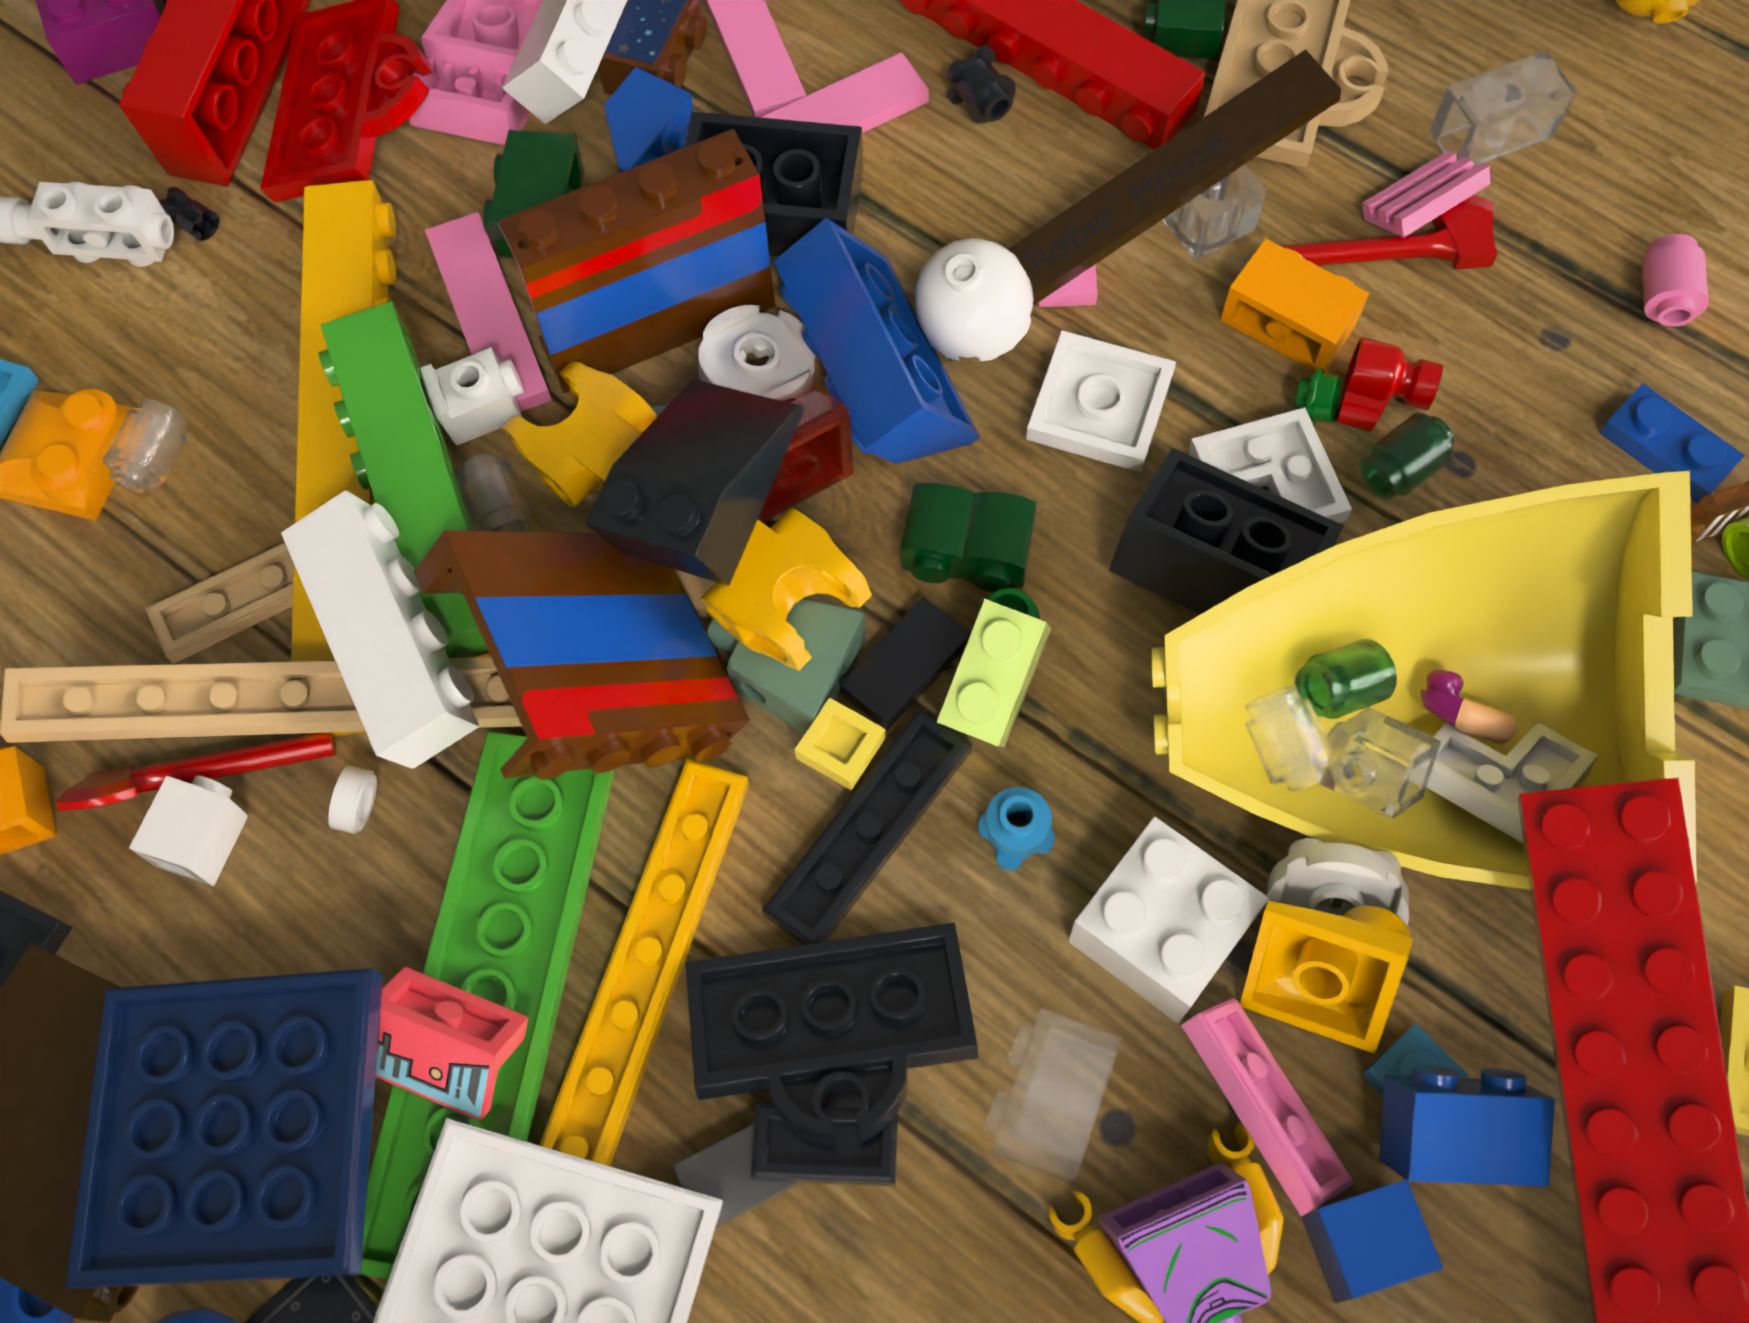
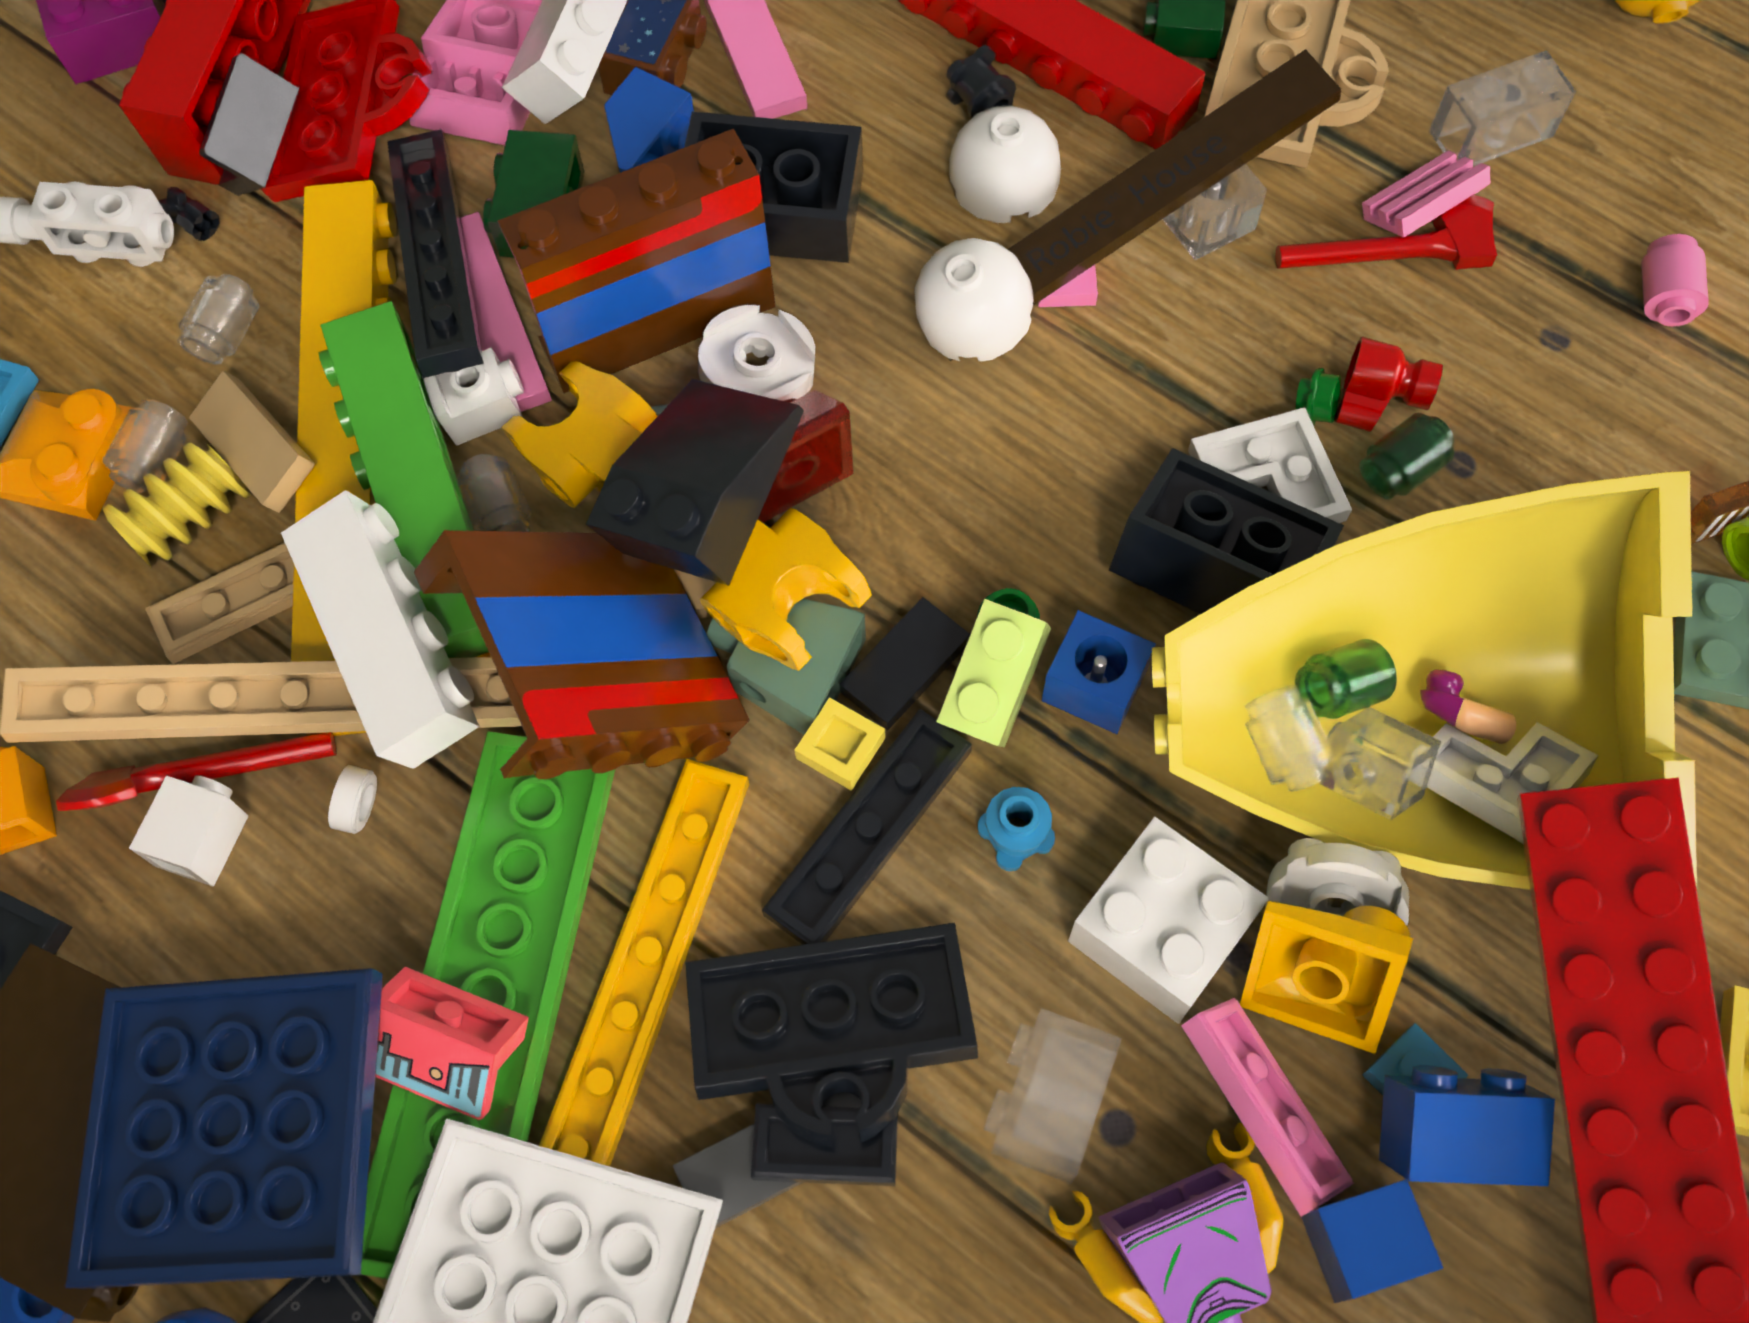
(175, 502): none -> light yellow piece
(218, 318): none -> clear brick
(248, 124): none -> panel
(251, 442): none -> tan tile
(433, 255): none -> black plate
(862, 98): bright pink tile -> none
(872, 347): blue slope -> none
(968, 536): dark green brick -> none
(1005, 164): none -> white cylinder
(1097, 672): none -> blue piece
(1100, 401): white plate -> none
(1293, 306): light orange brick -> none
(1671, 441): blue plate -> none

